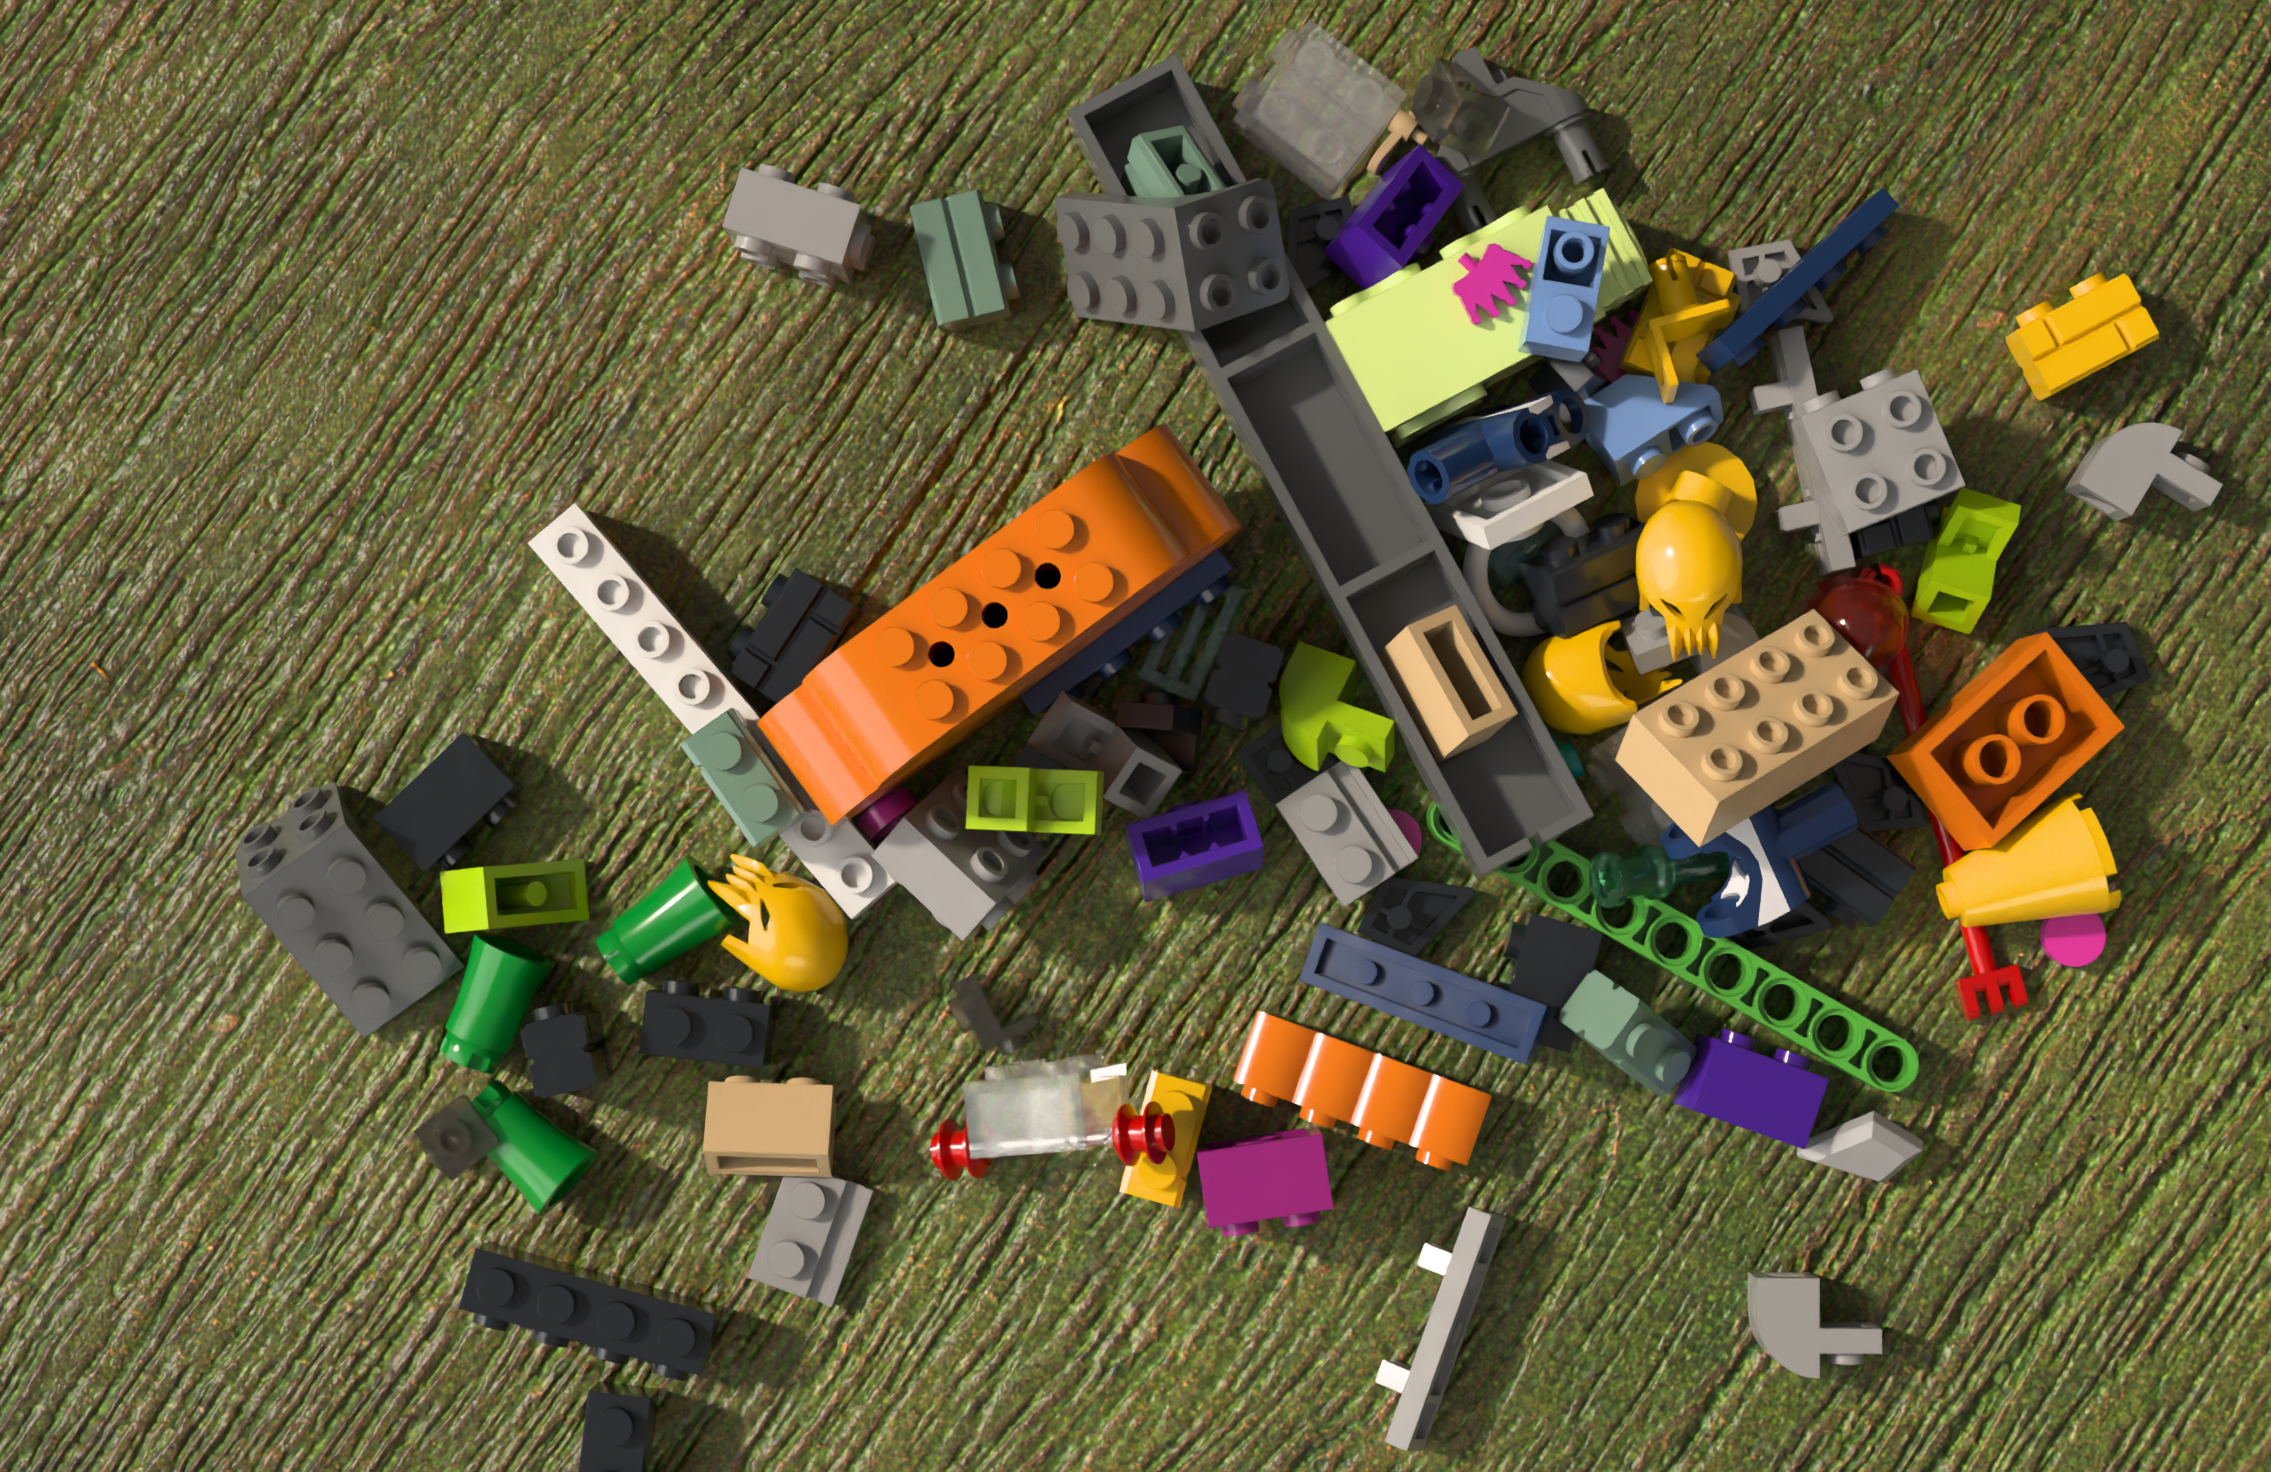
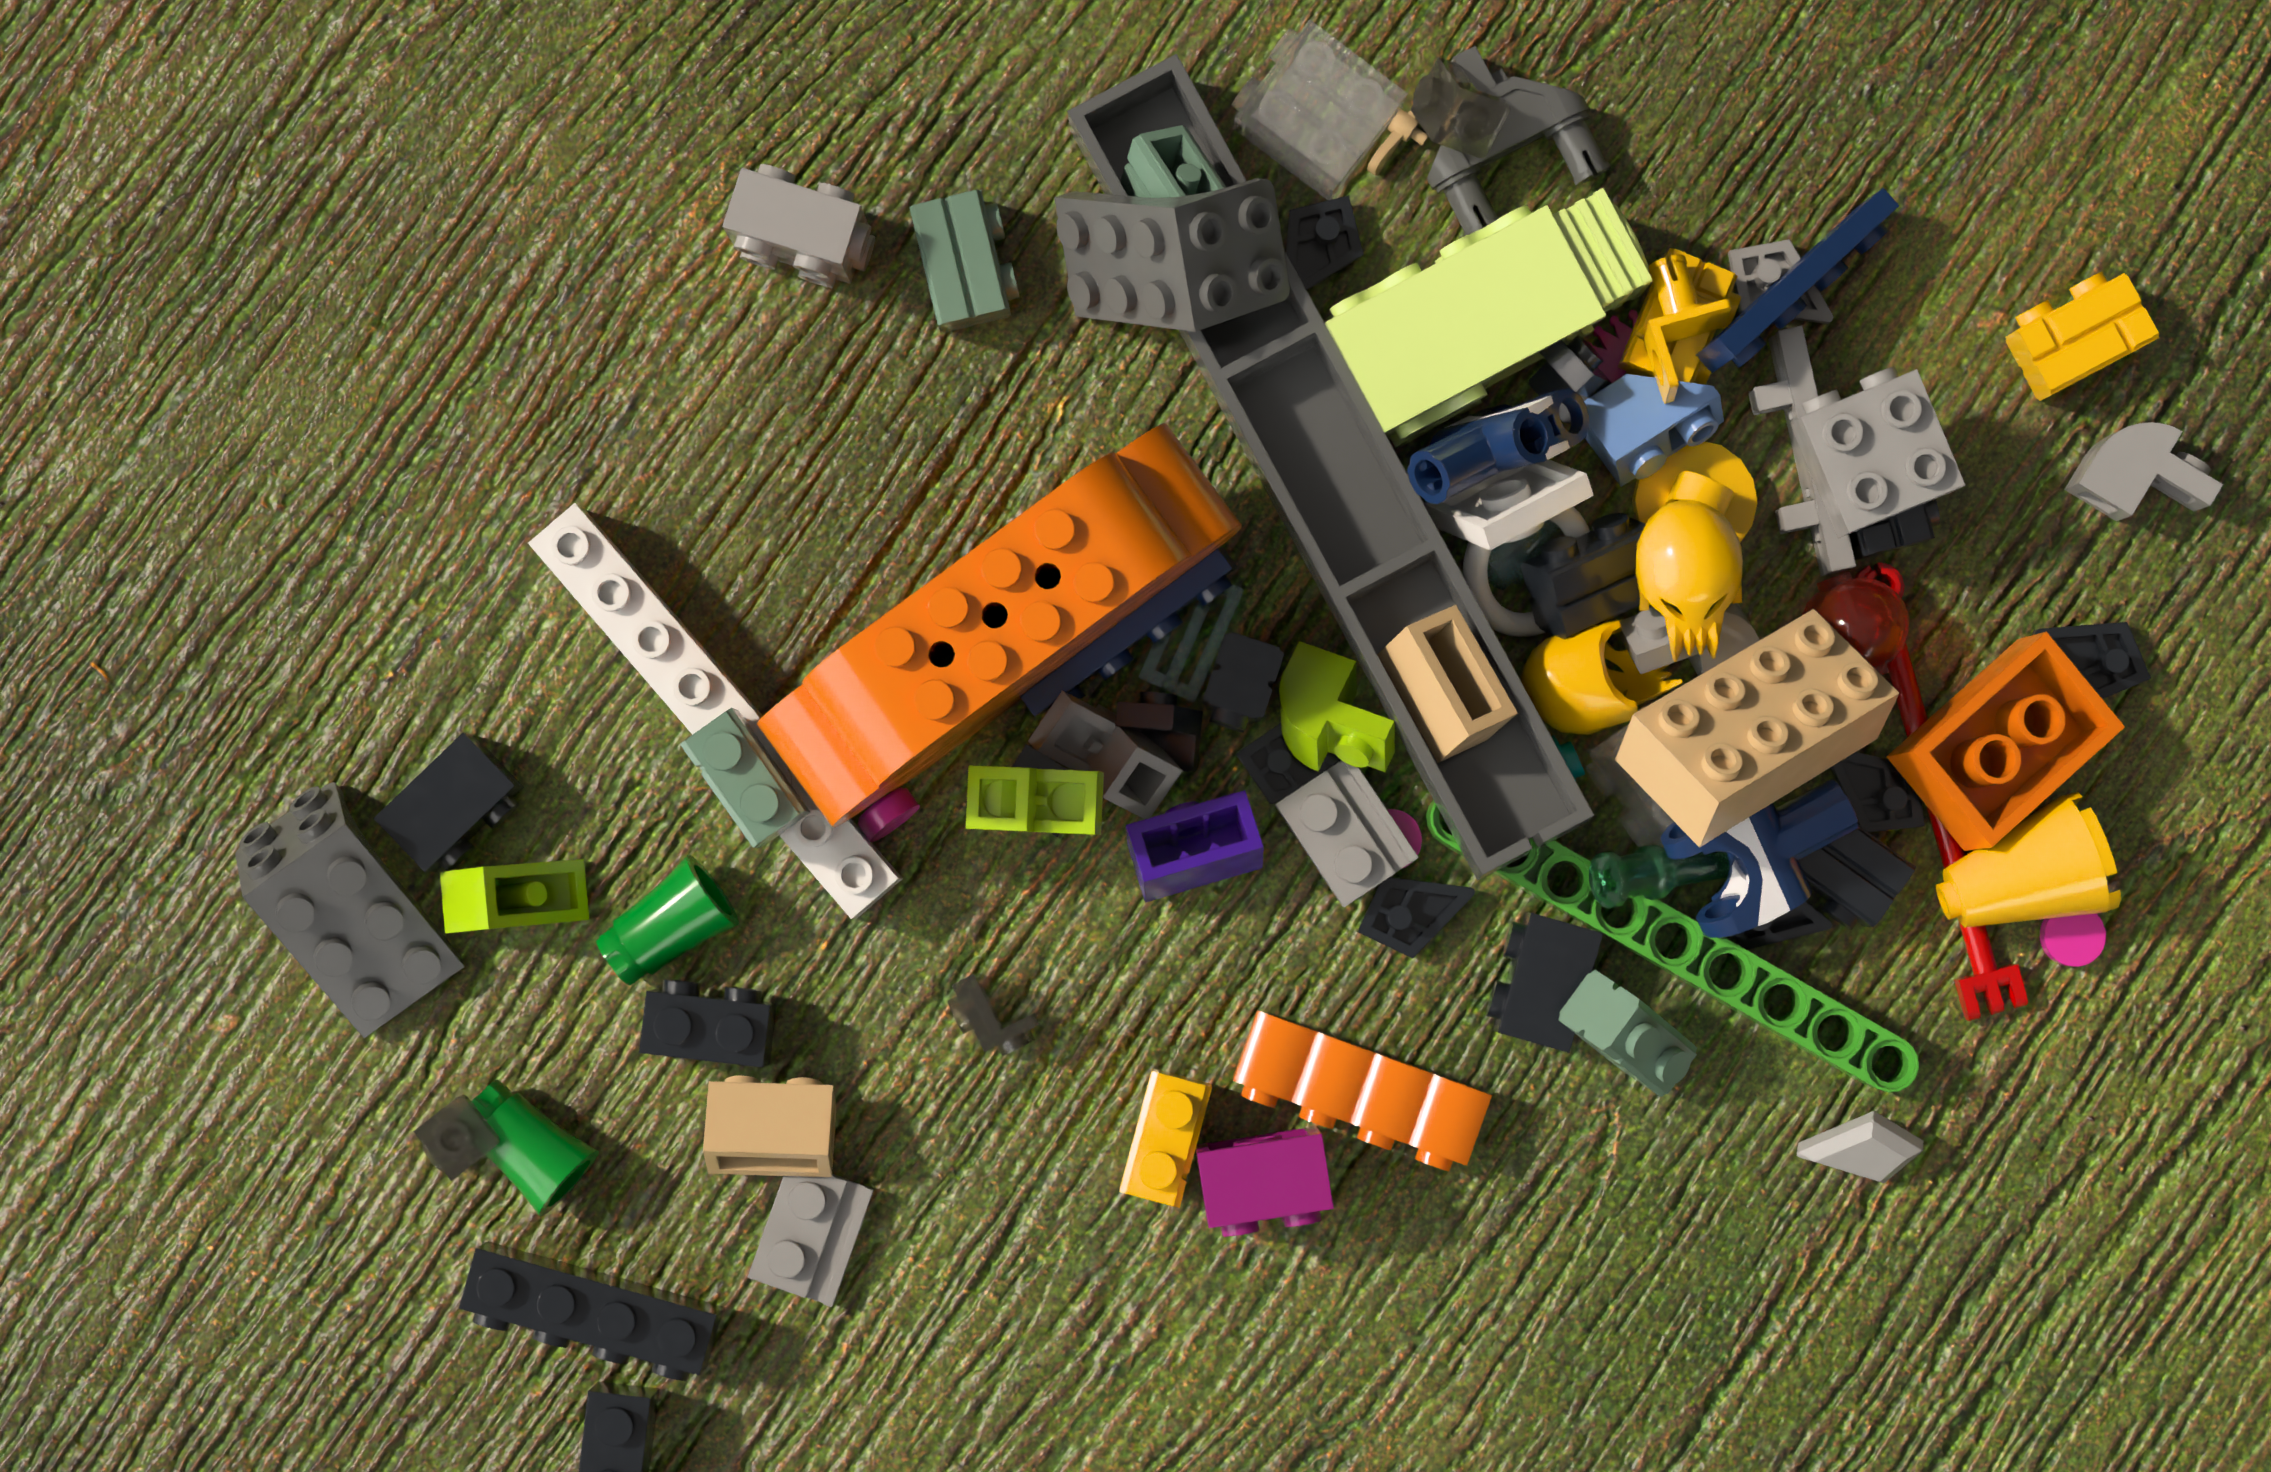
(493, 1000): green plant -> none
(566, 1049): black brick -> none
(793, 636): black brick -> none
(805, 931): yellow helmet -> none
(956, 870): light grey brick -> none
(1048, 1109): clear brick -> none
(1394, 219): dark purple brick -> none
(1425, 994): dark blue plate -> none
(1427, 1378): hinge -> none
(1487, 281): dark pink piece -> none
(1564, 289): medium blue slope -> none
(1753, 1090): dark purple brick -> none
(1789, 1329): light grey brick -> none
(1962, 560): lime brick -> none

